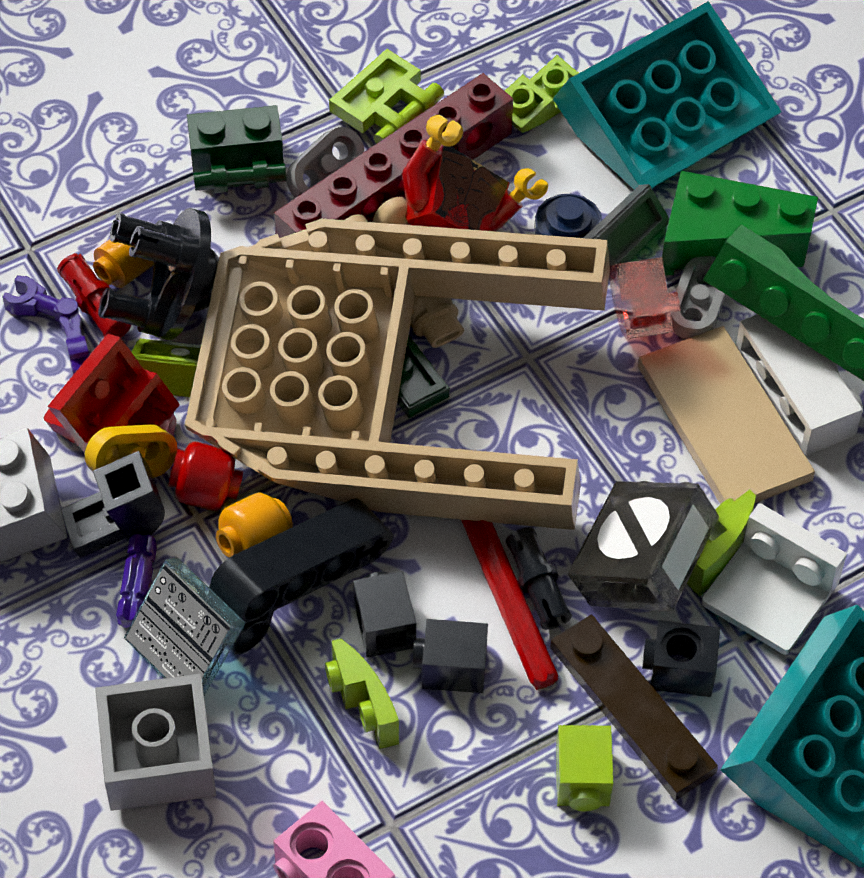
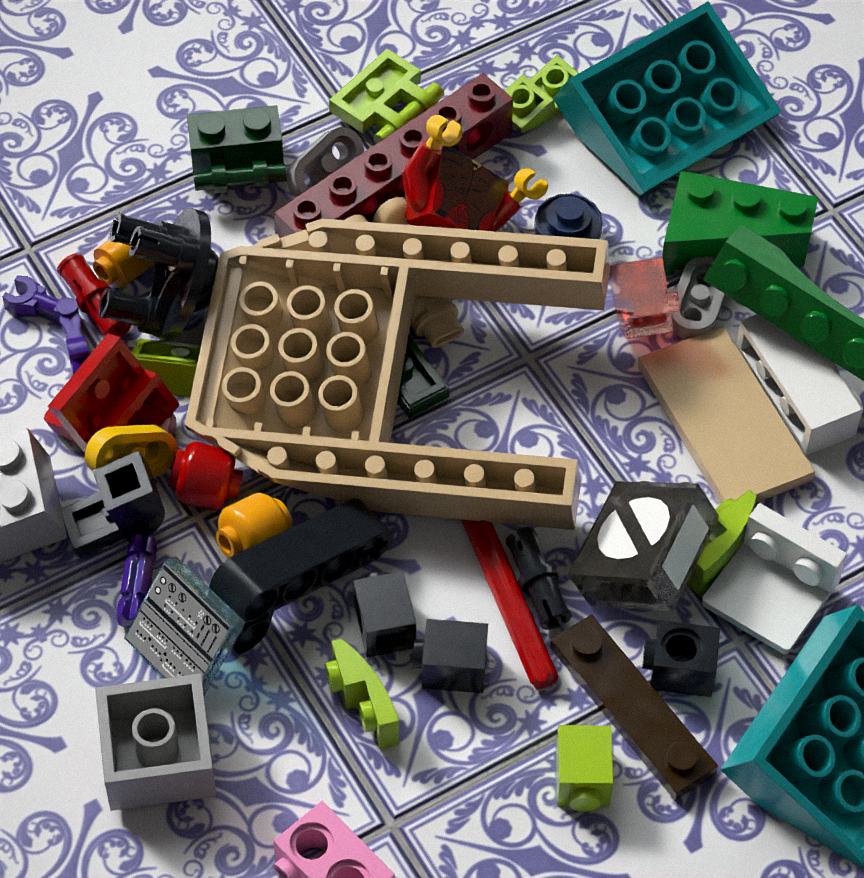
(631, 224): dark grey tile -> none

